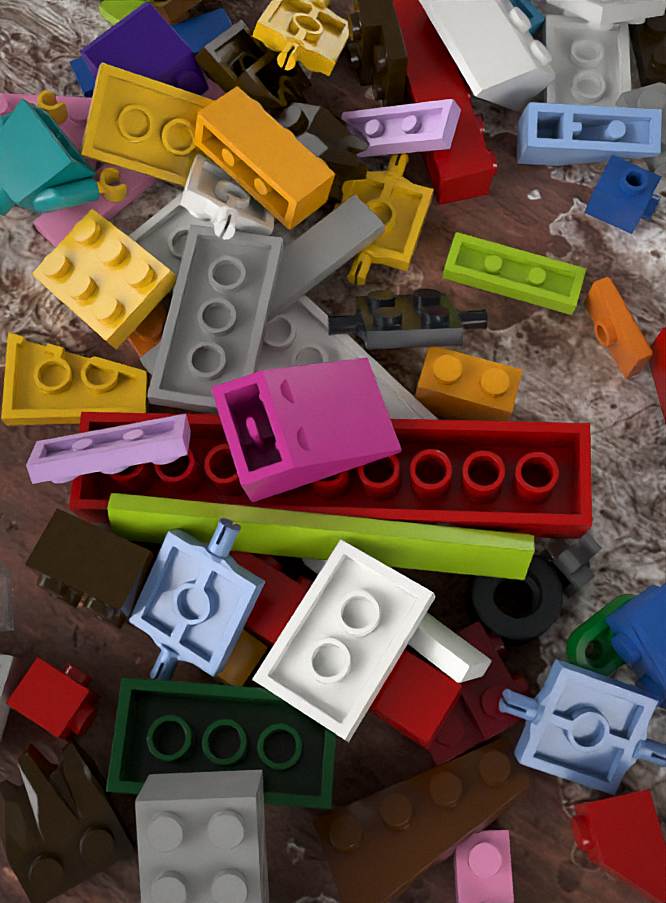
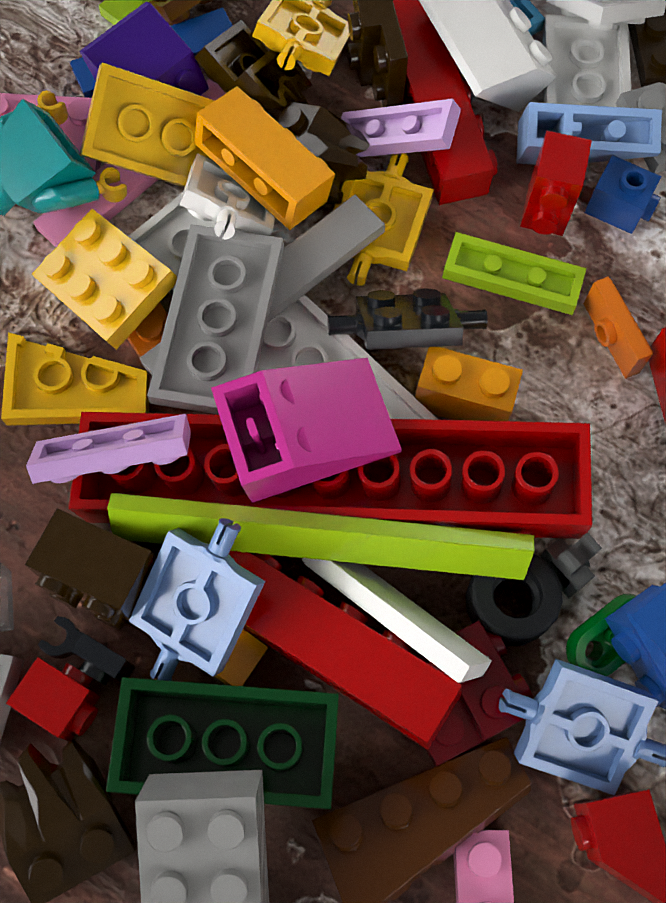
(98, 660): none -> black plate
(344, 639): white plate -> none
(555, 183): none -> red brick

